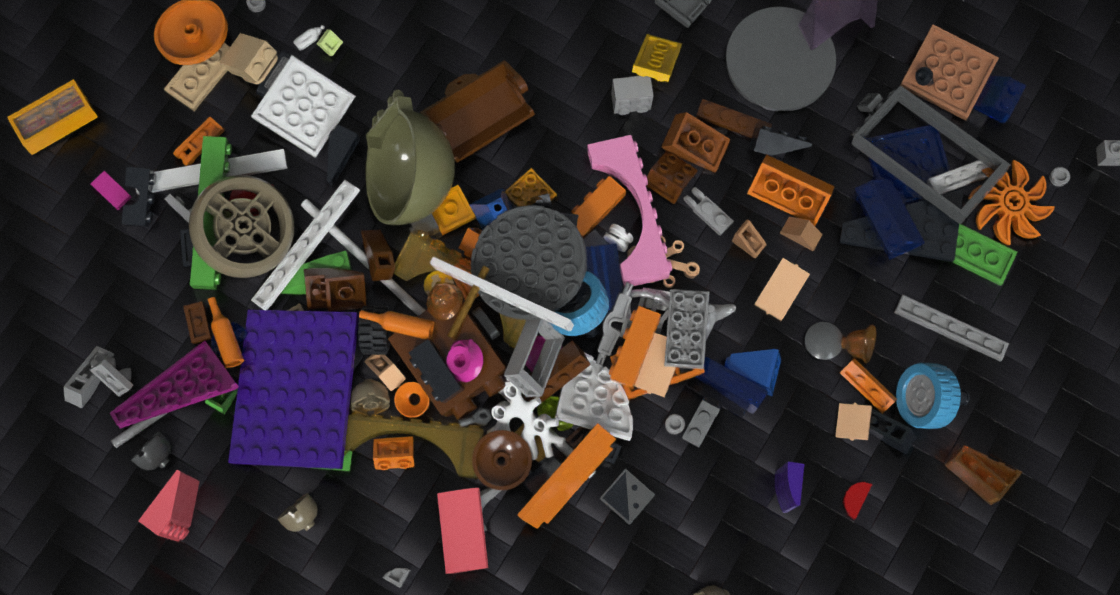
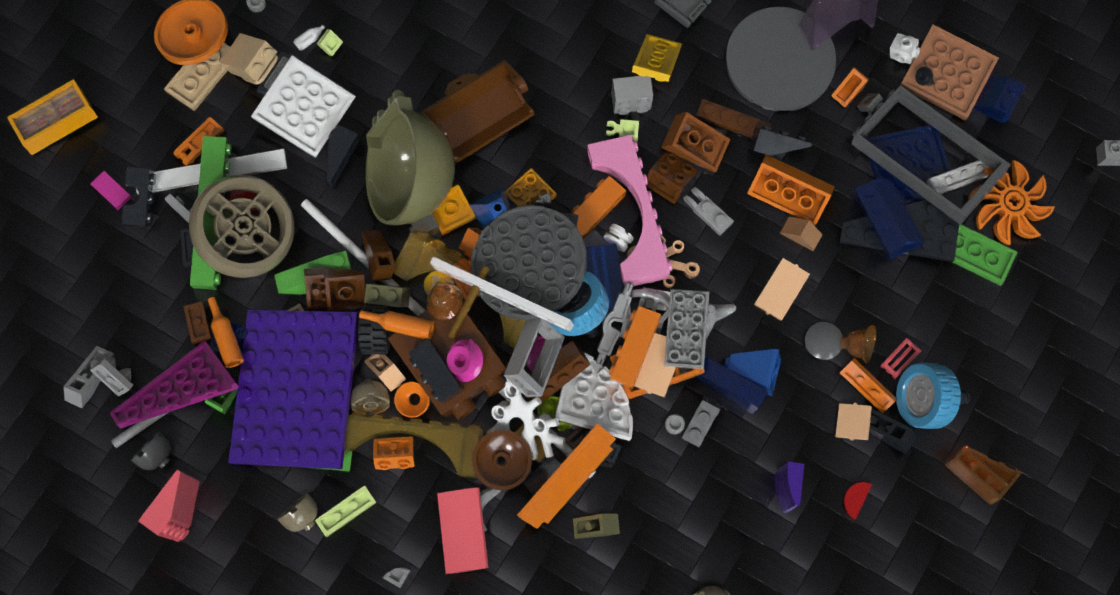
(305, 245): white tile -> none
(345, 511): none -> yellowish green plate
(387, 295): none -> olive brick
(481, 417): dark grey piece -> none
(485, 323): dark grey beam -> none
(596, 526): none -> olive slope
(626, 128): none -> yellowish green plate
(627, 496): tile -> none
(749, 239): medium nougat slope -> none
(850, 87): none -> orange slope
(890, 368): none -> coral tile
(904, 48): none -> white brick
(951, 328): light grey tile -> none
(1059, 176): light grey tile -> none

